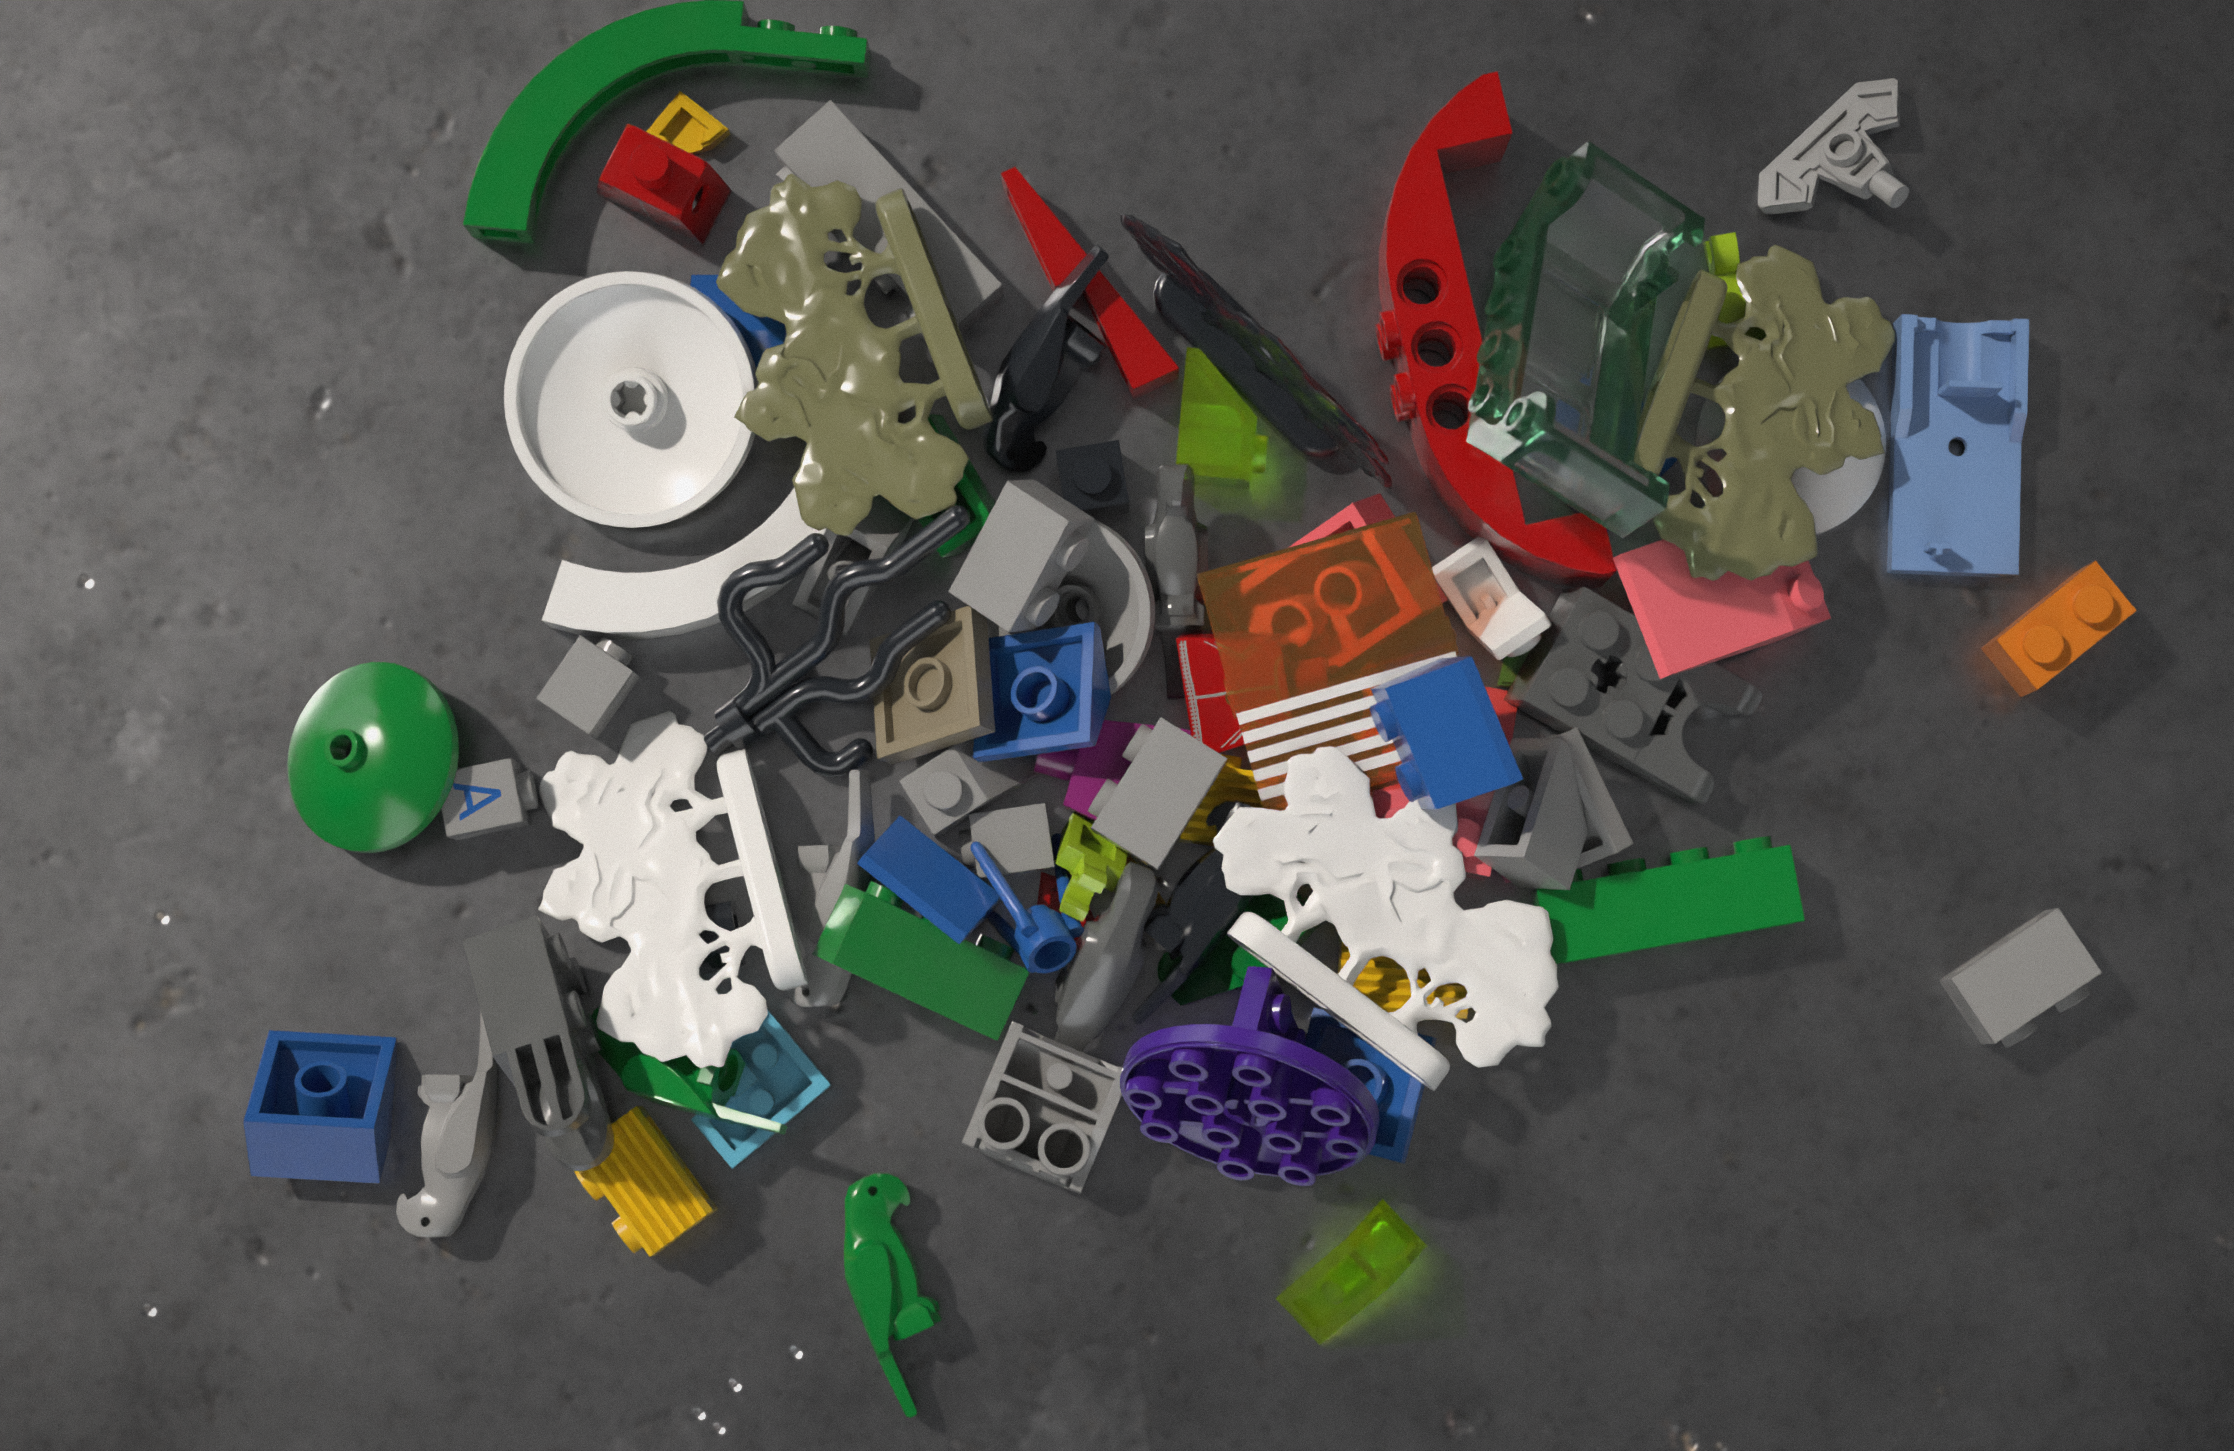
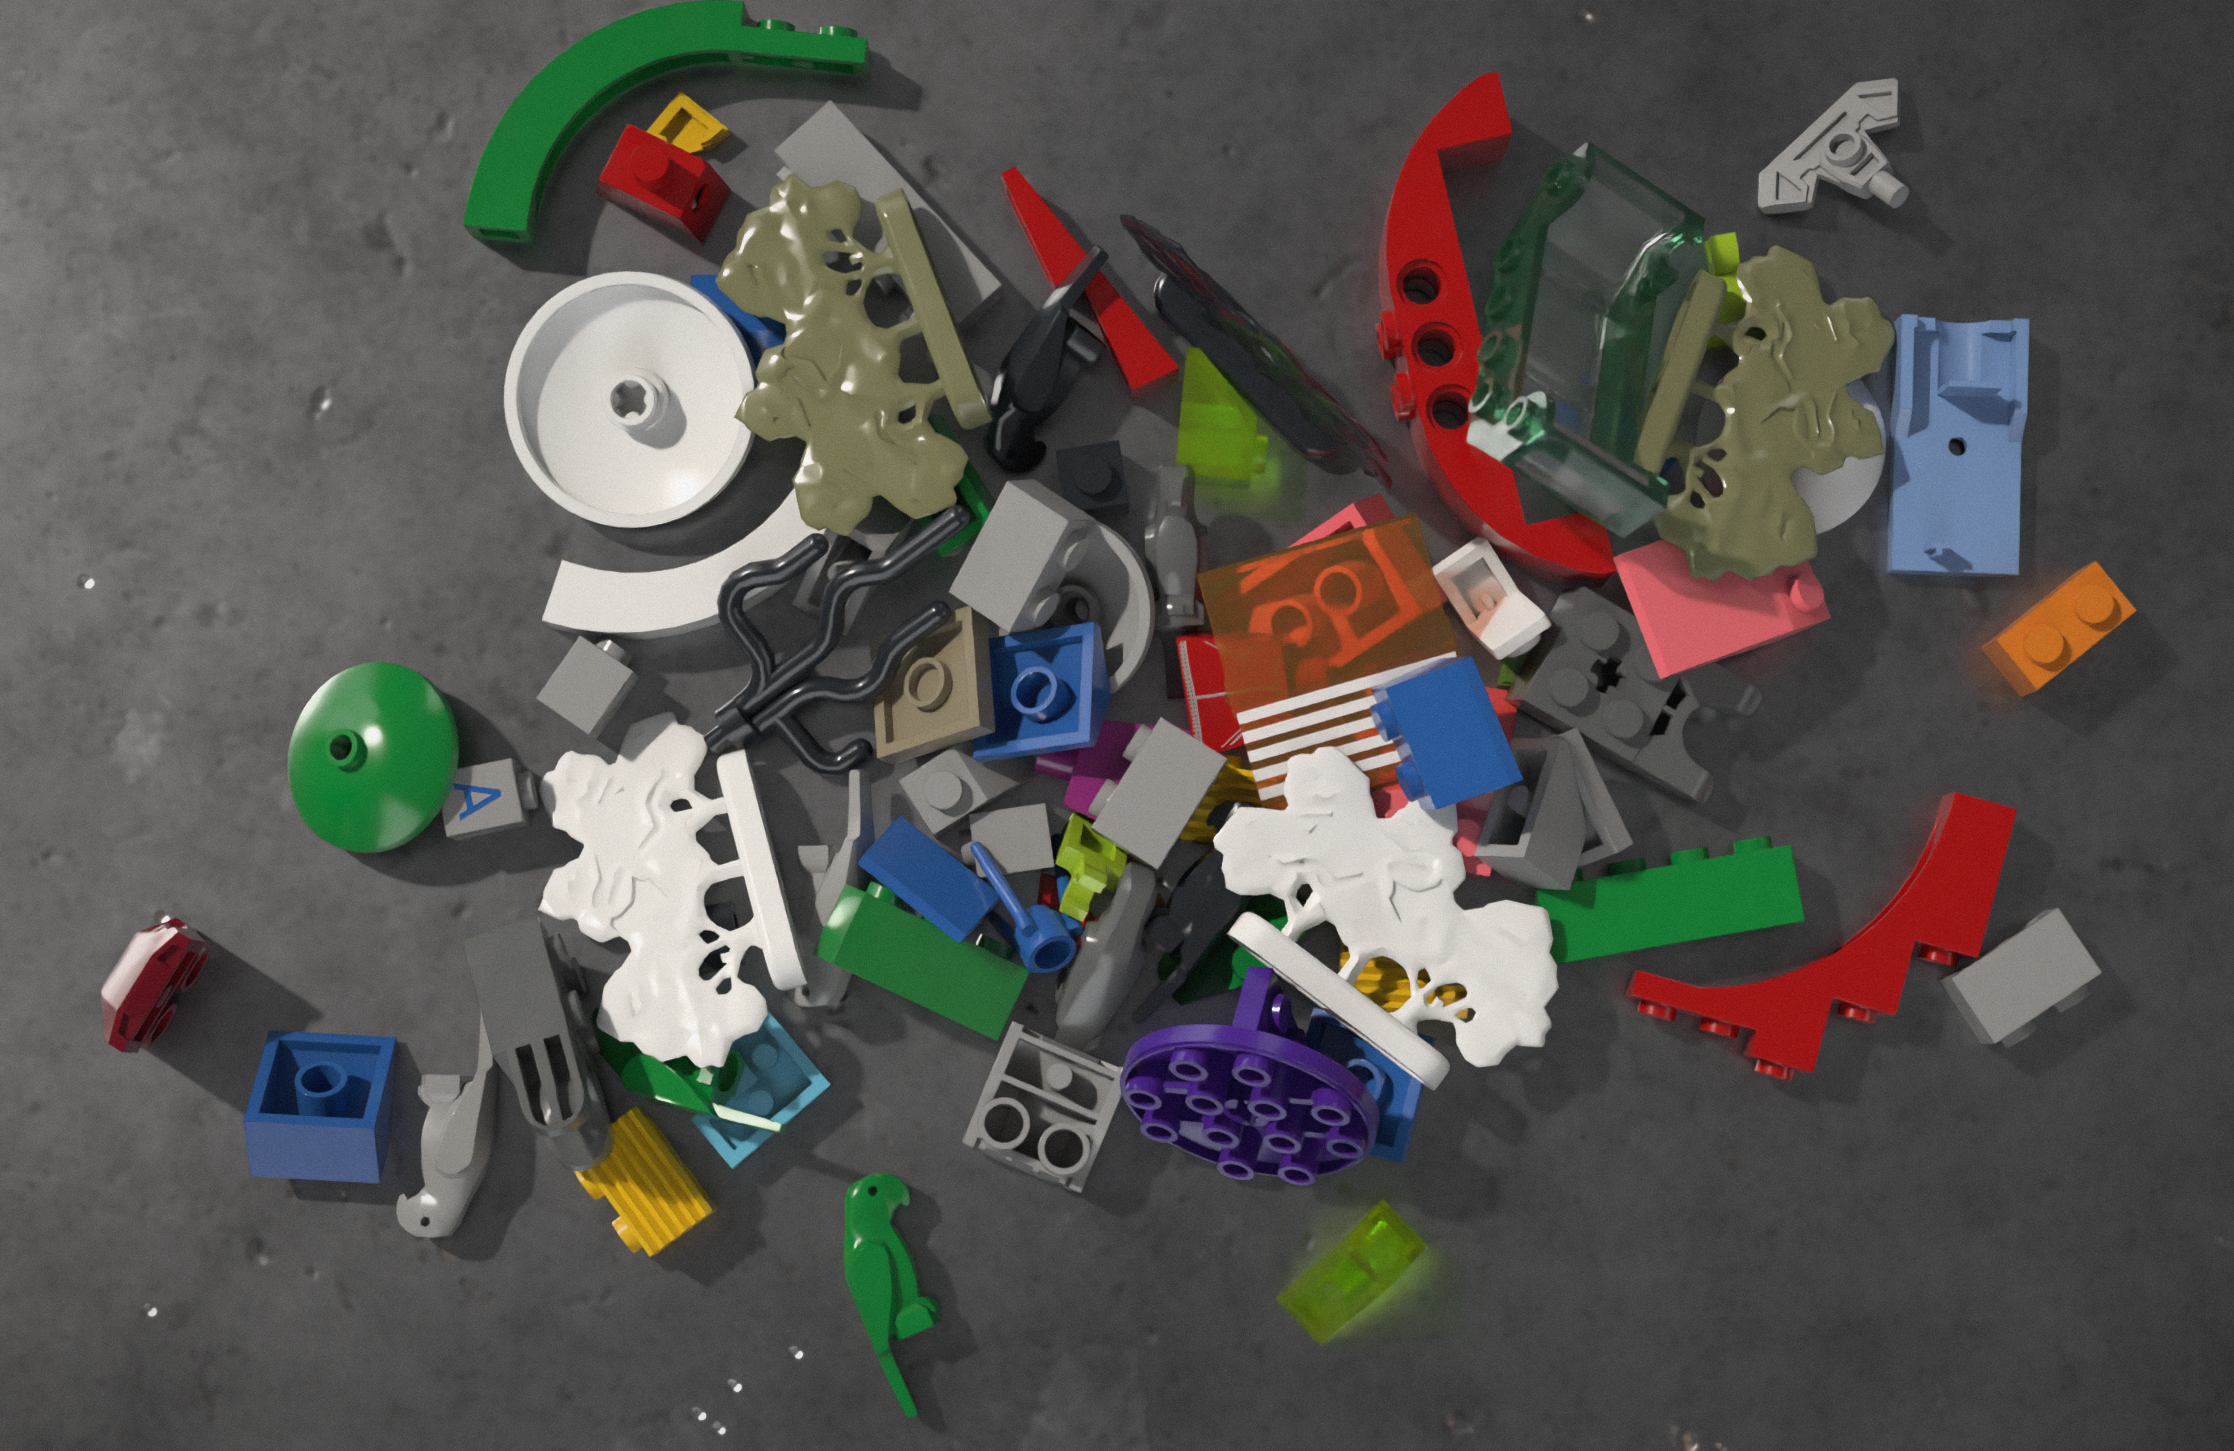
(143, 980): none -> dark red slope
(1937, 909): none -> red arch

